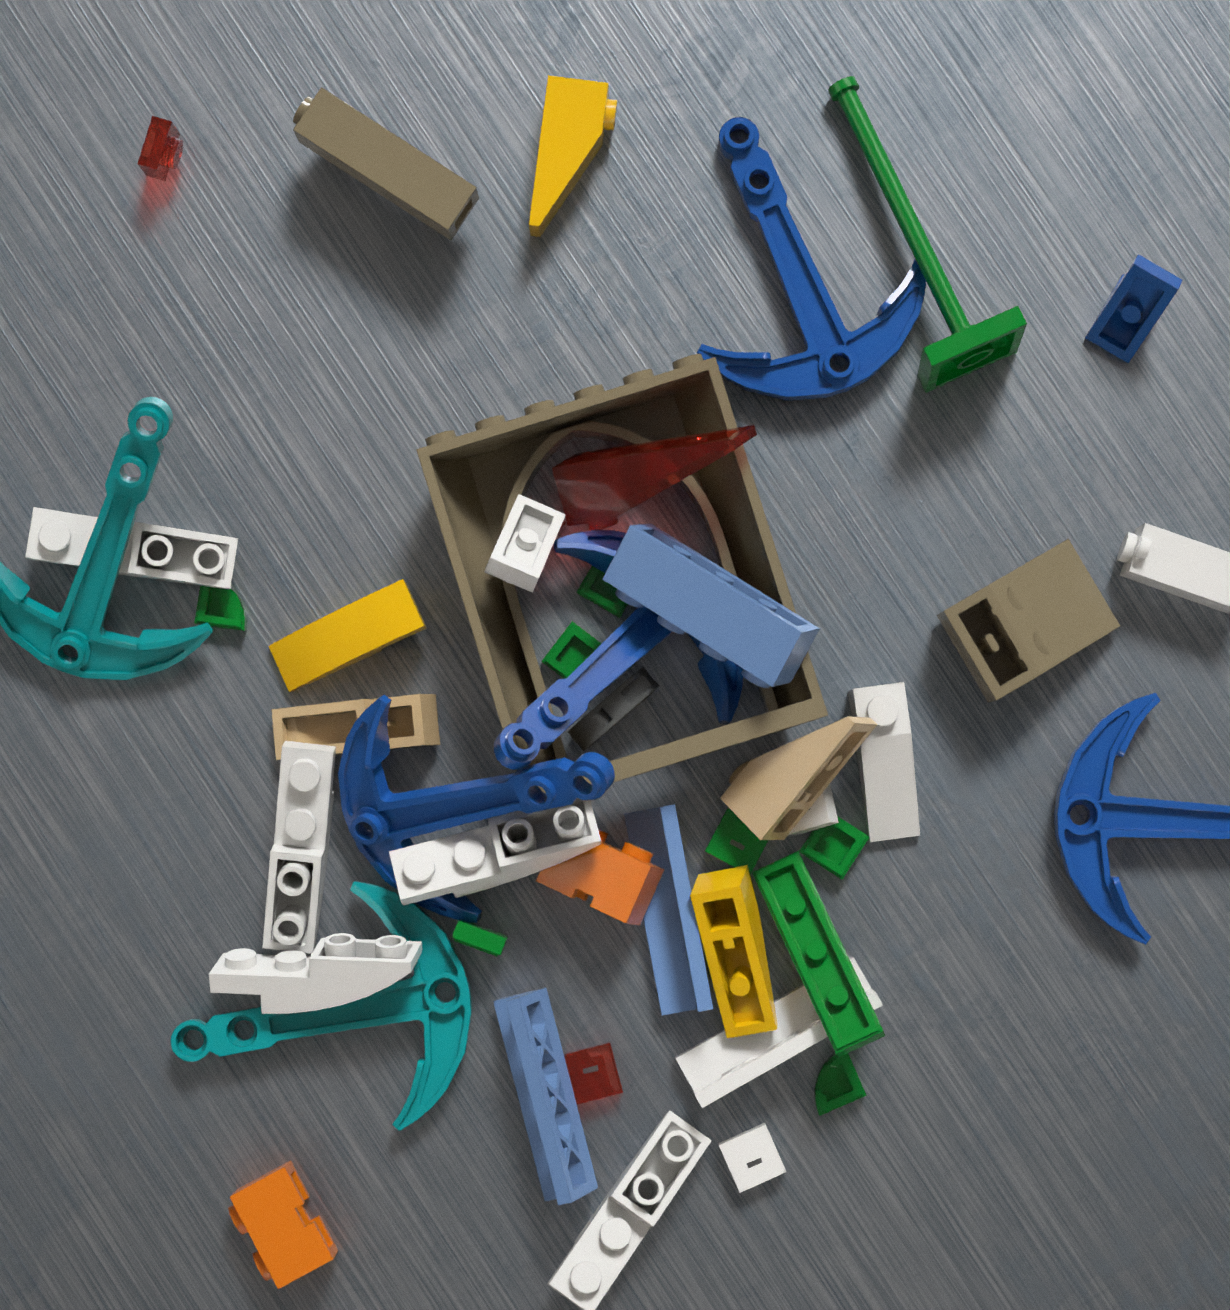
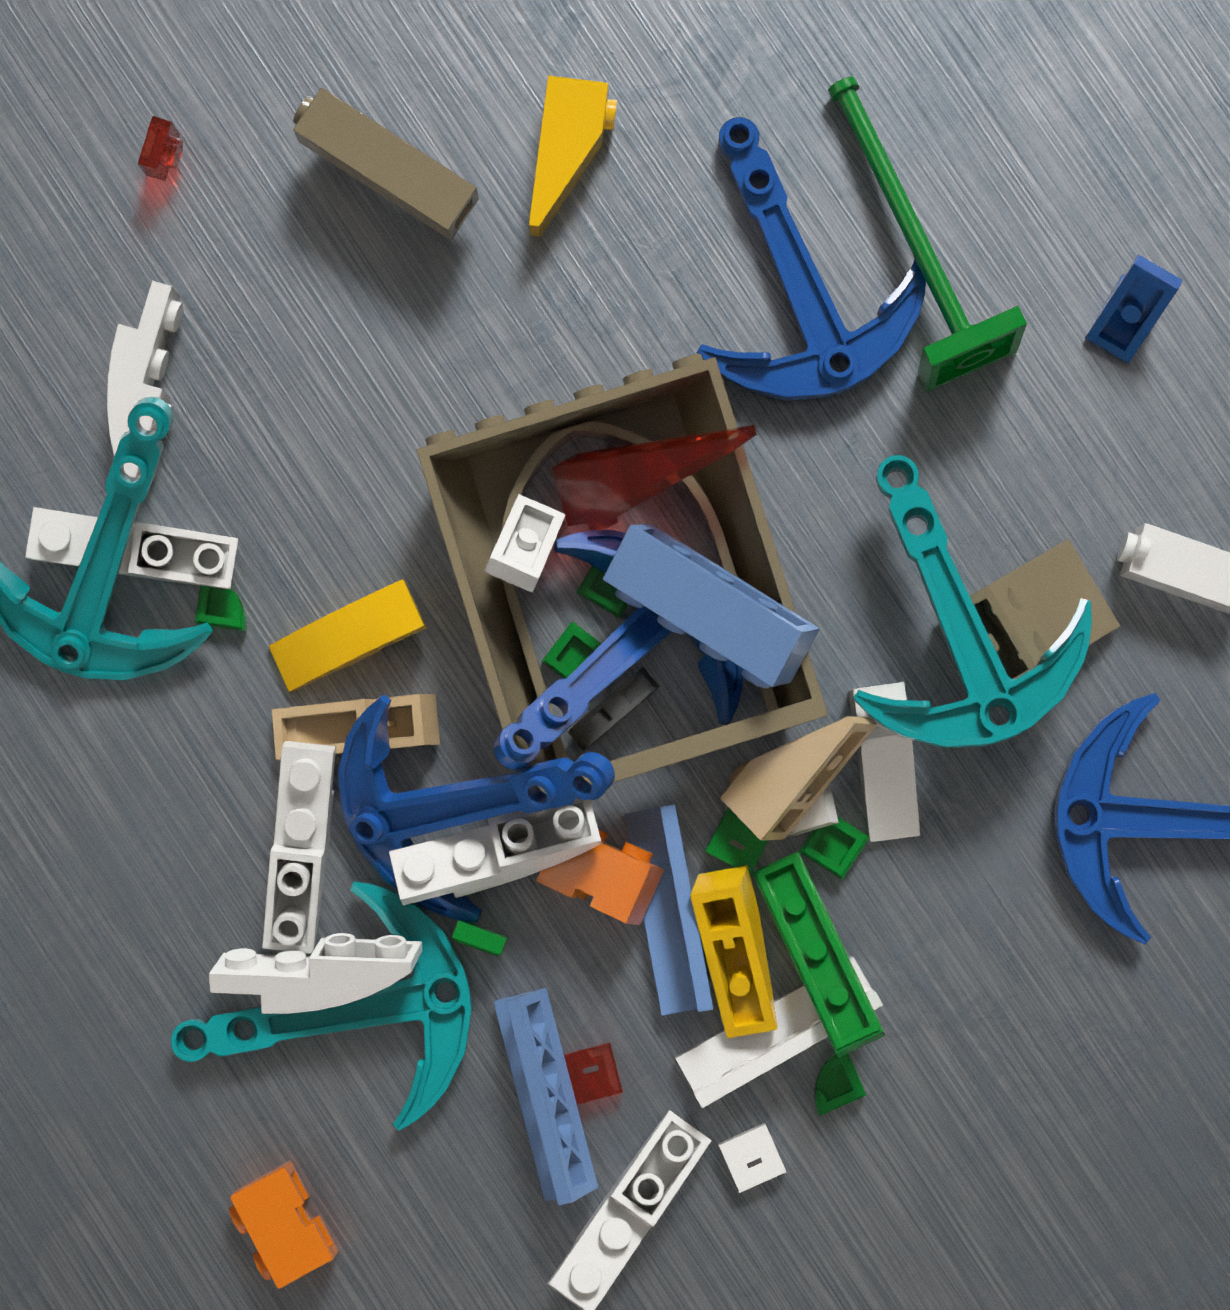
(140, 359): none -> white slope
(975, 658): none -> teal piece

